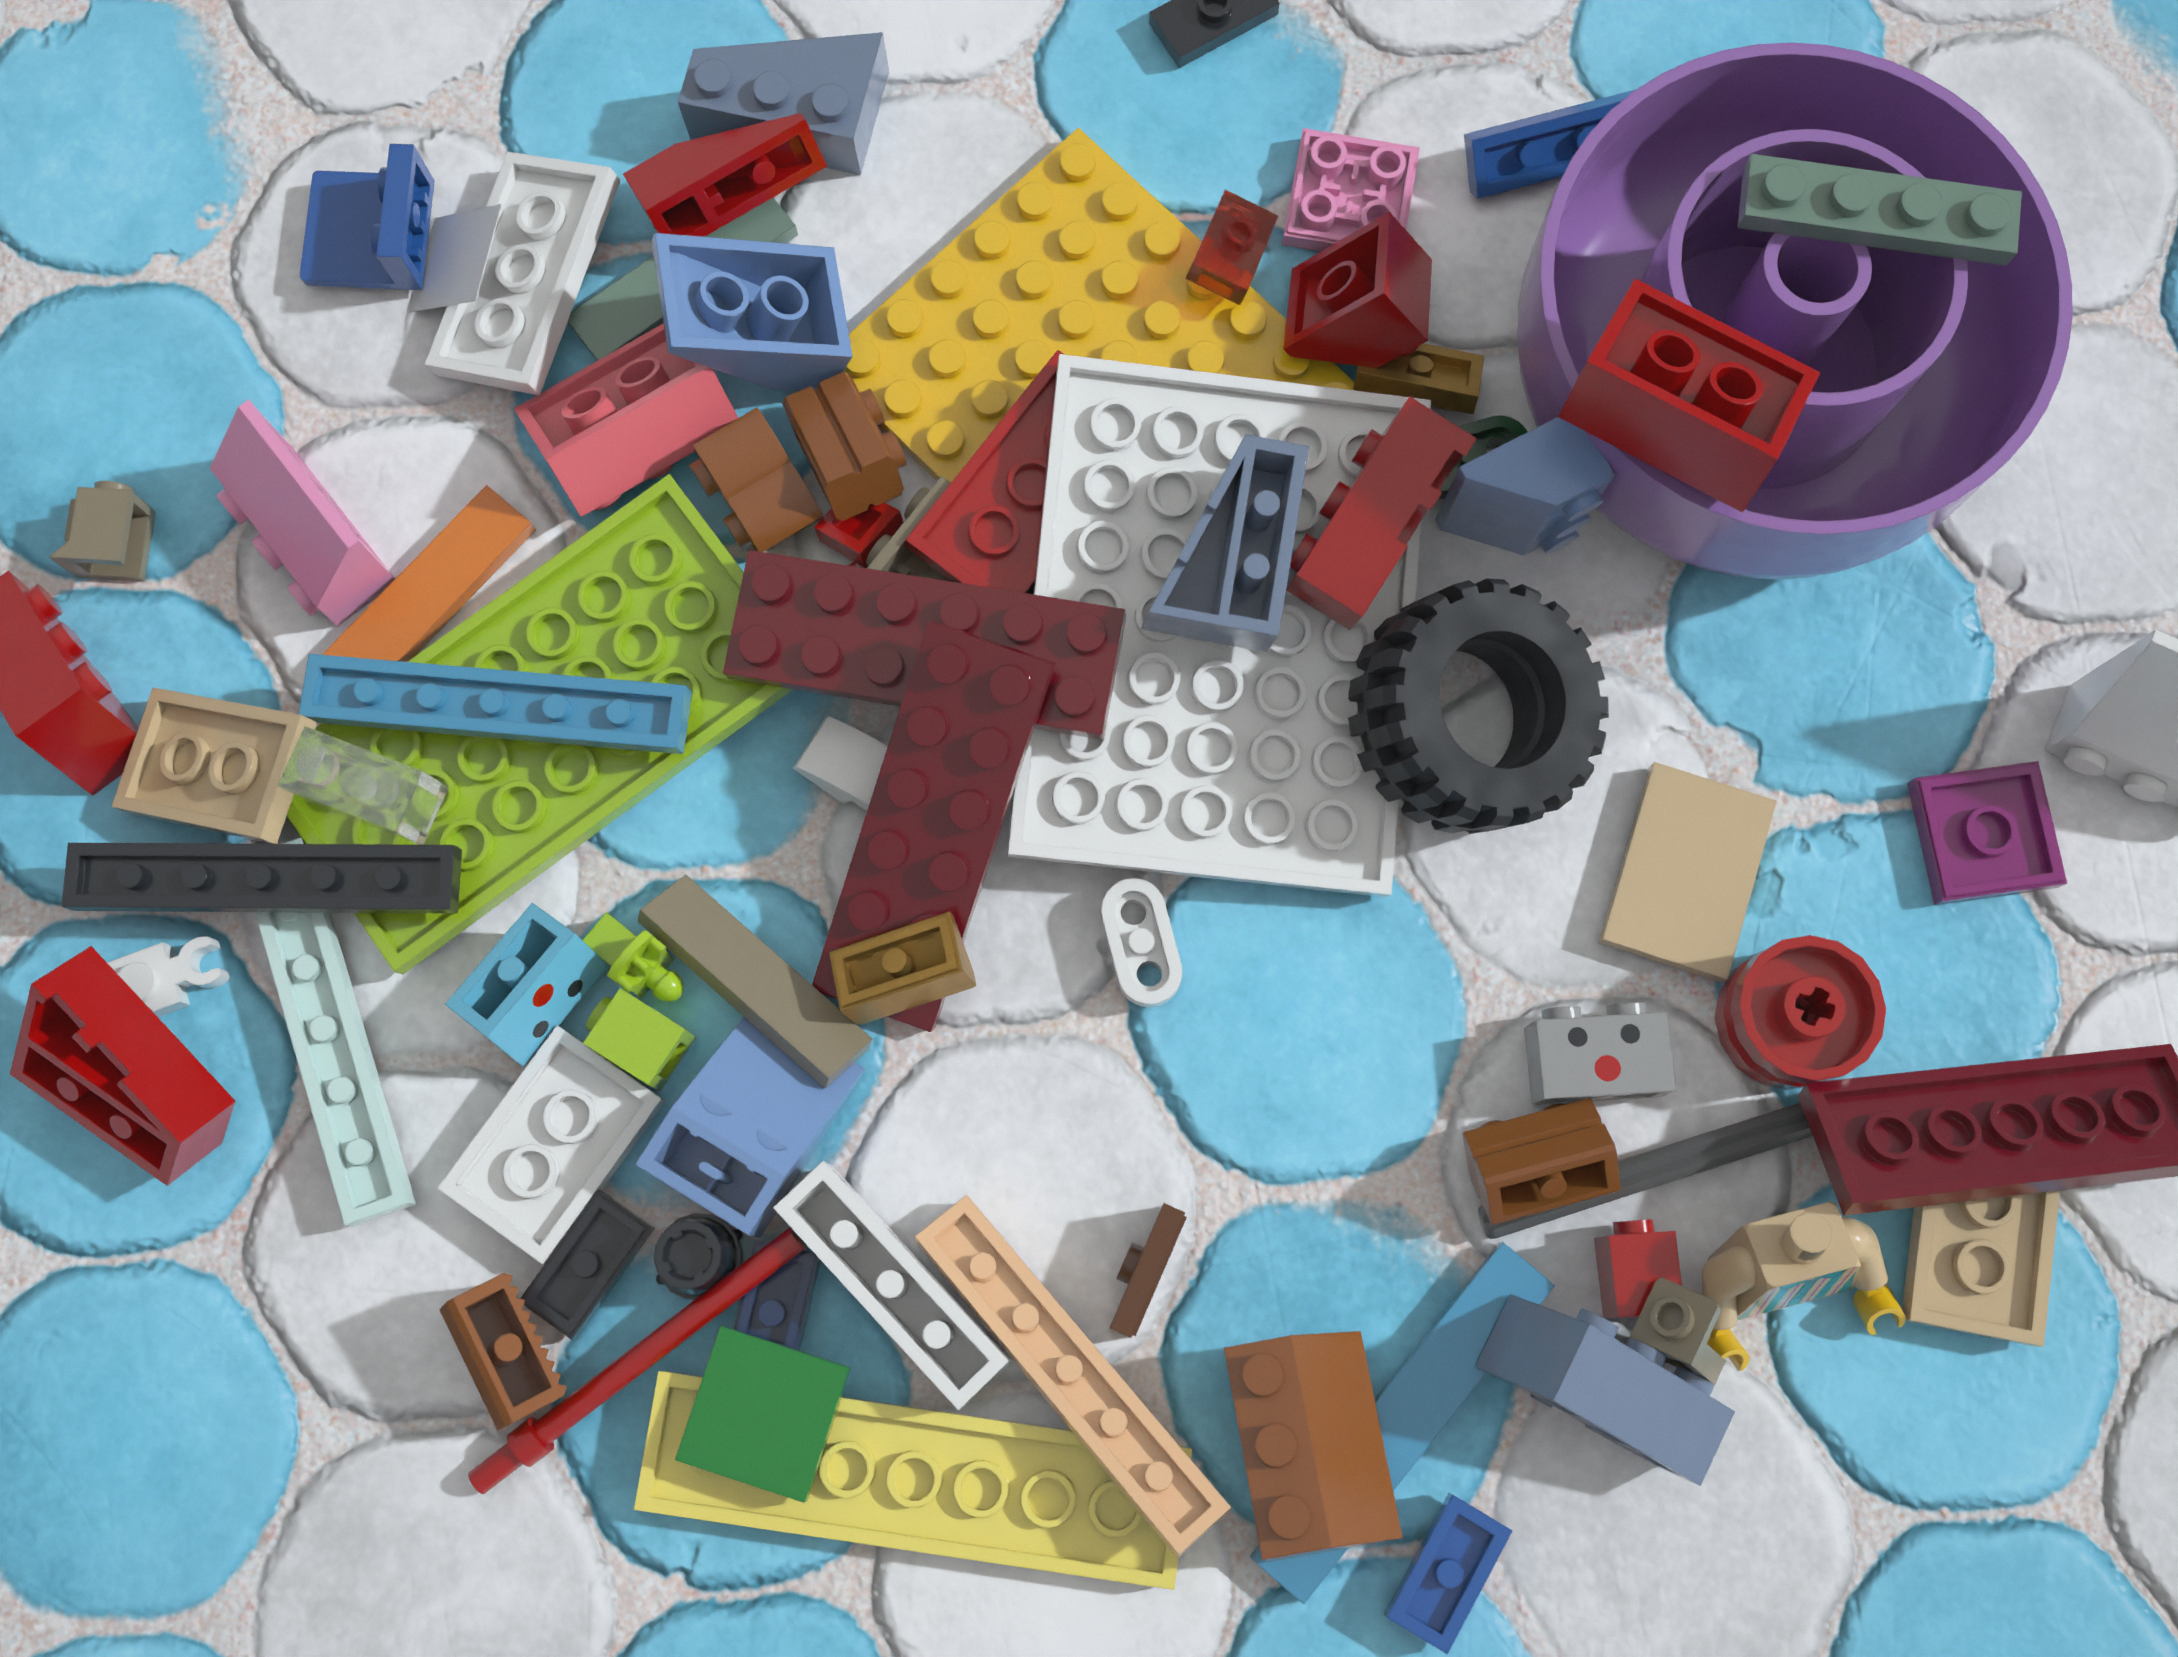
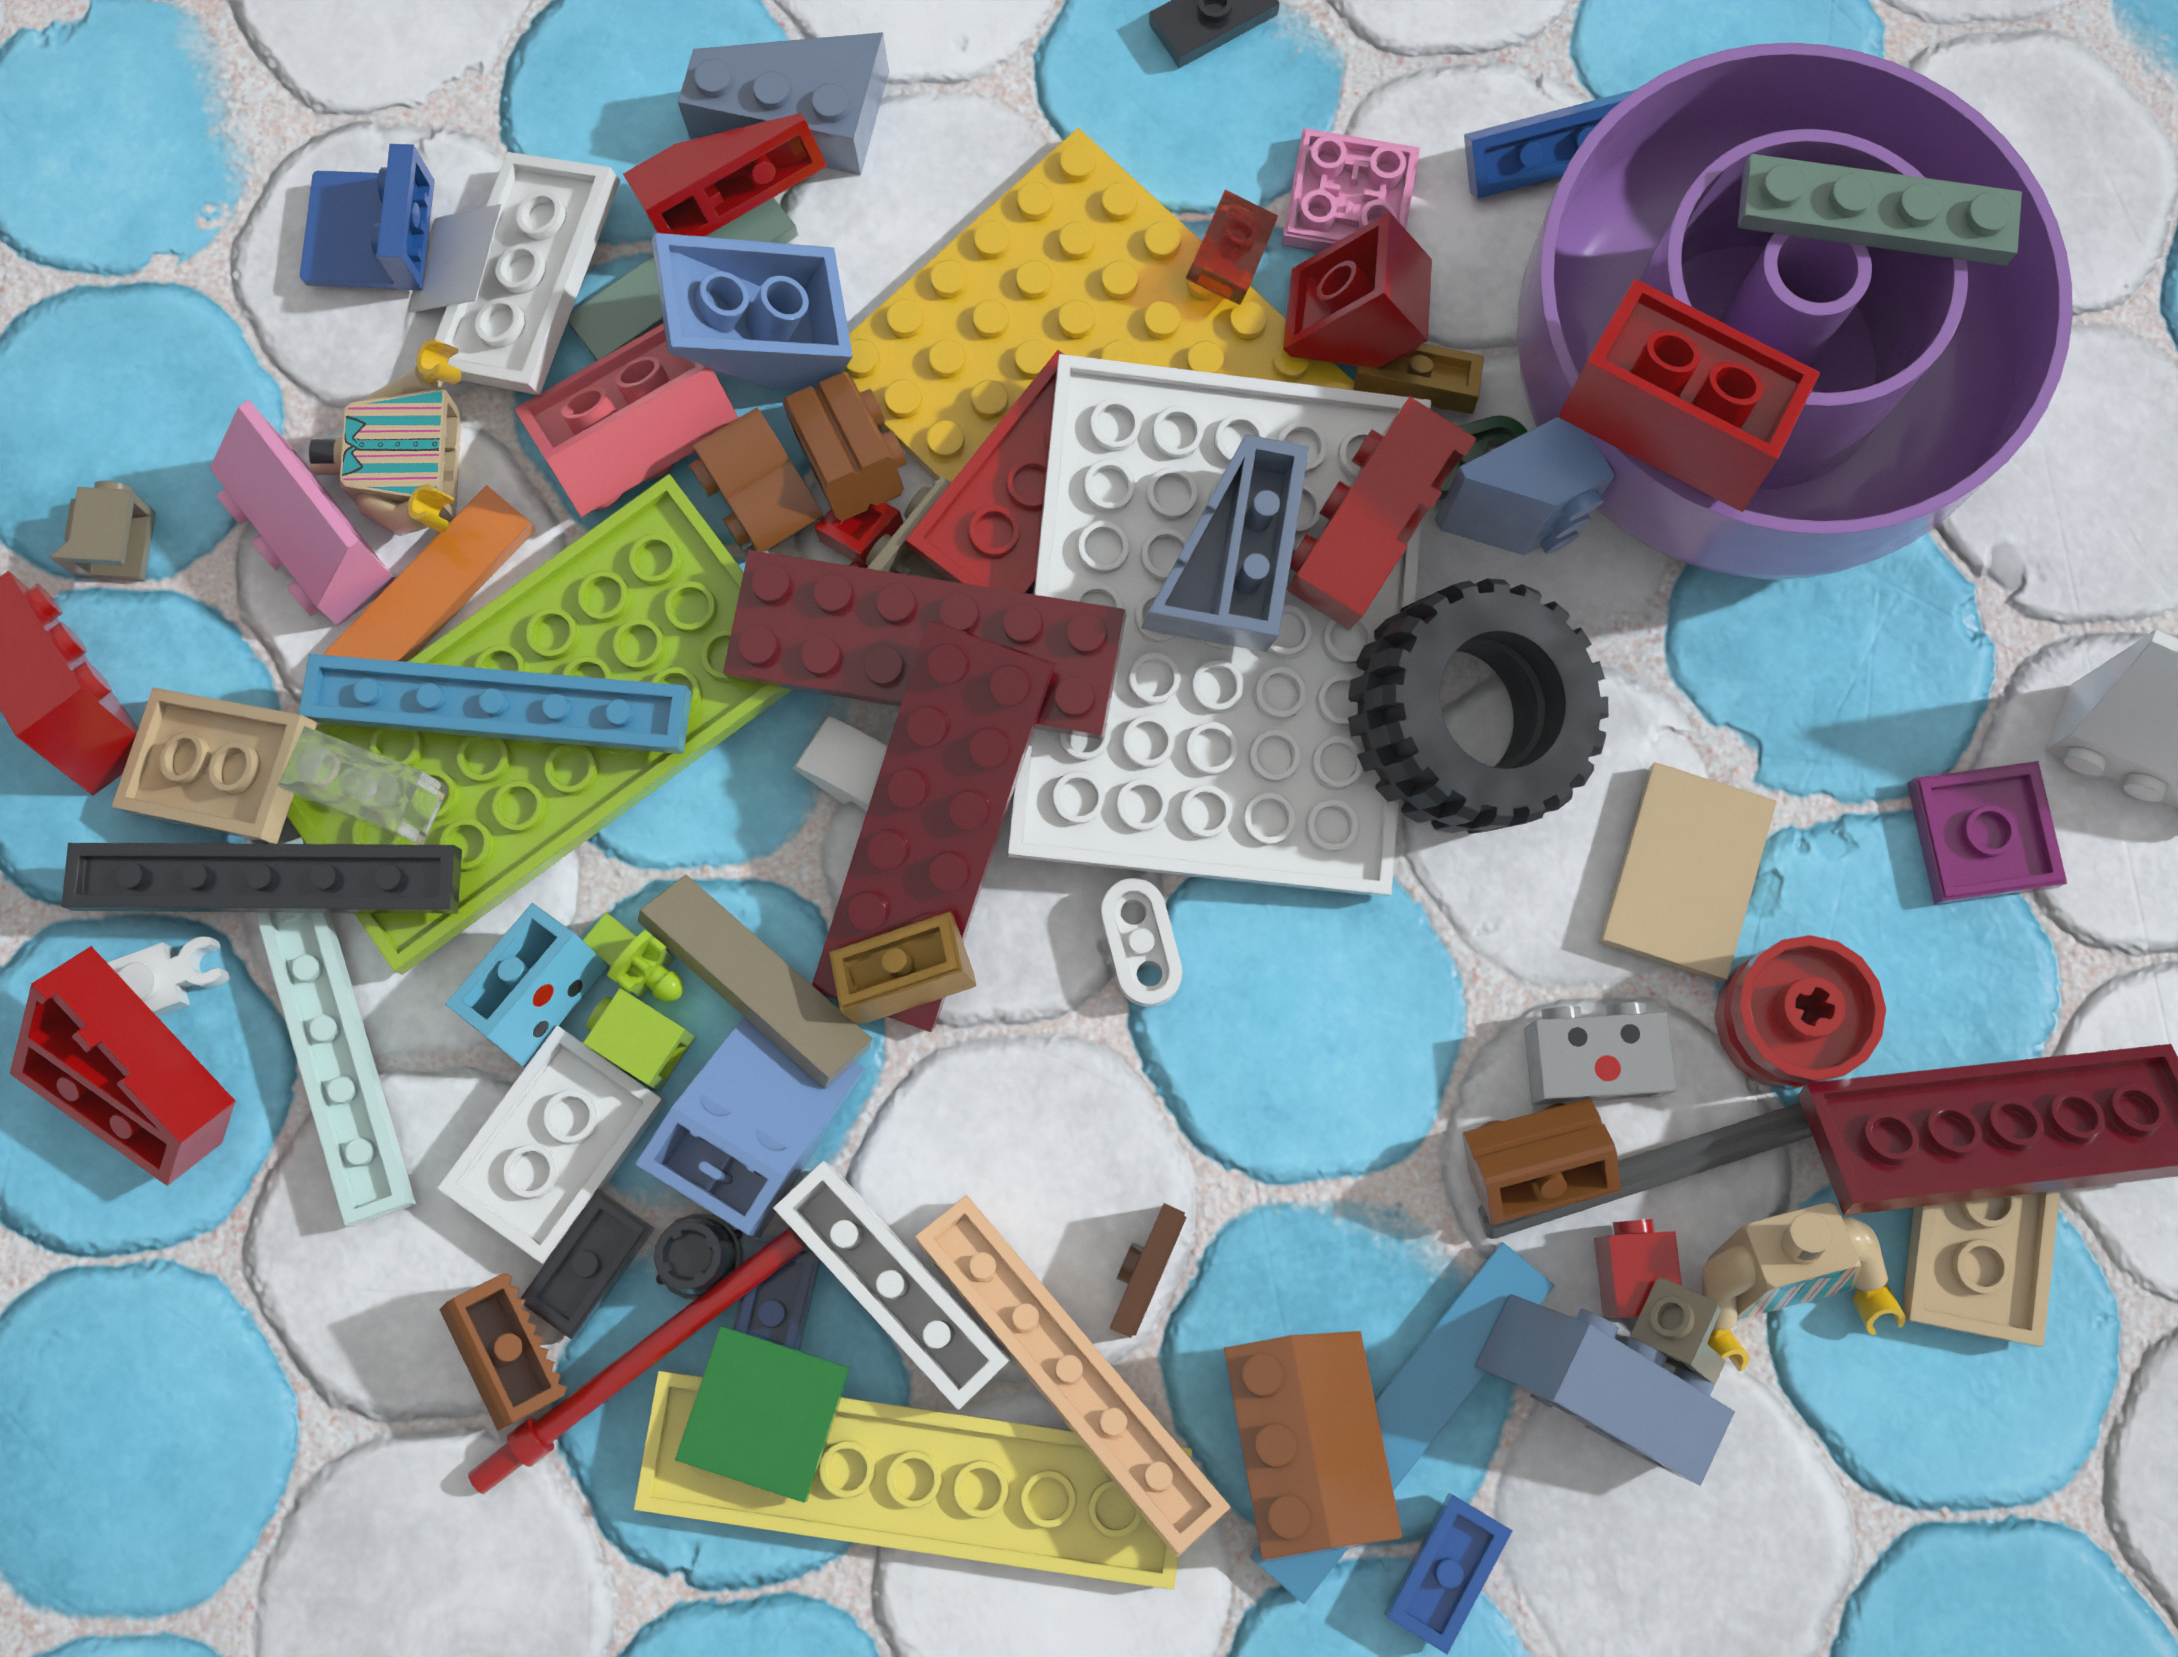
(401, 447): none -> torso

